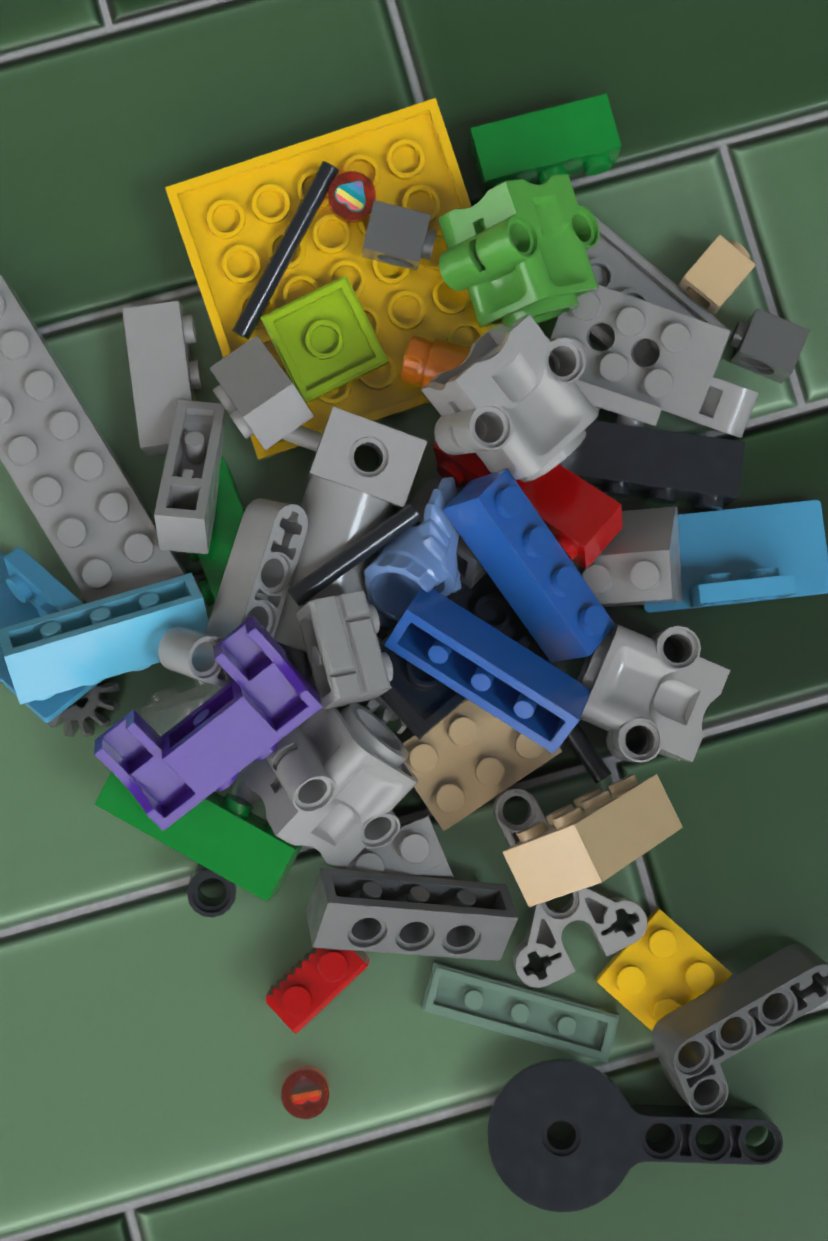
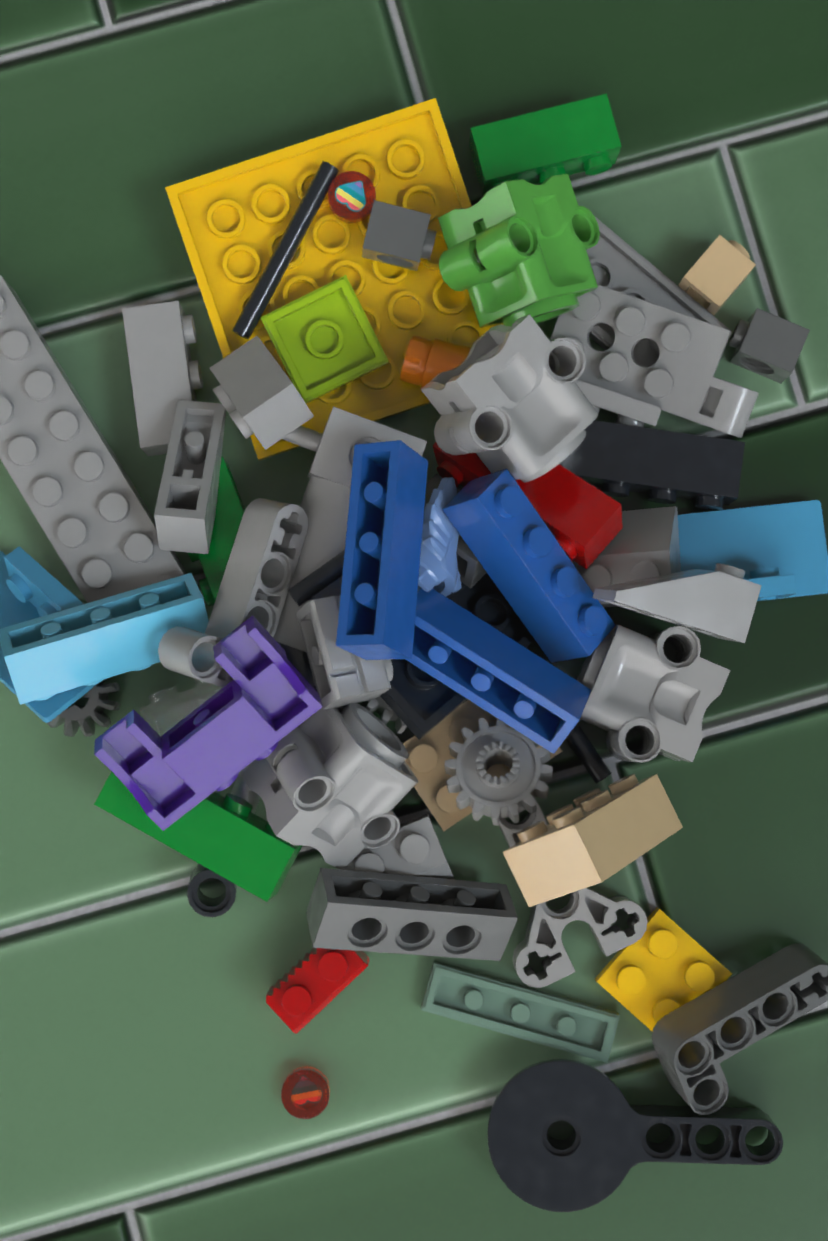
(382, 551): none -> blue brick
(494, 795): none -> light grey gear
(699, 599): none -> light grey slope

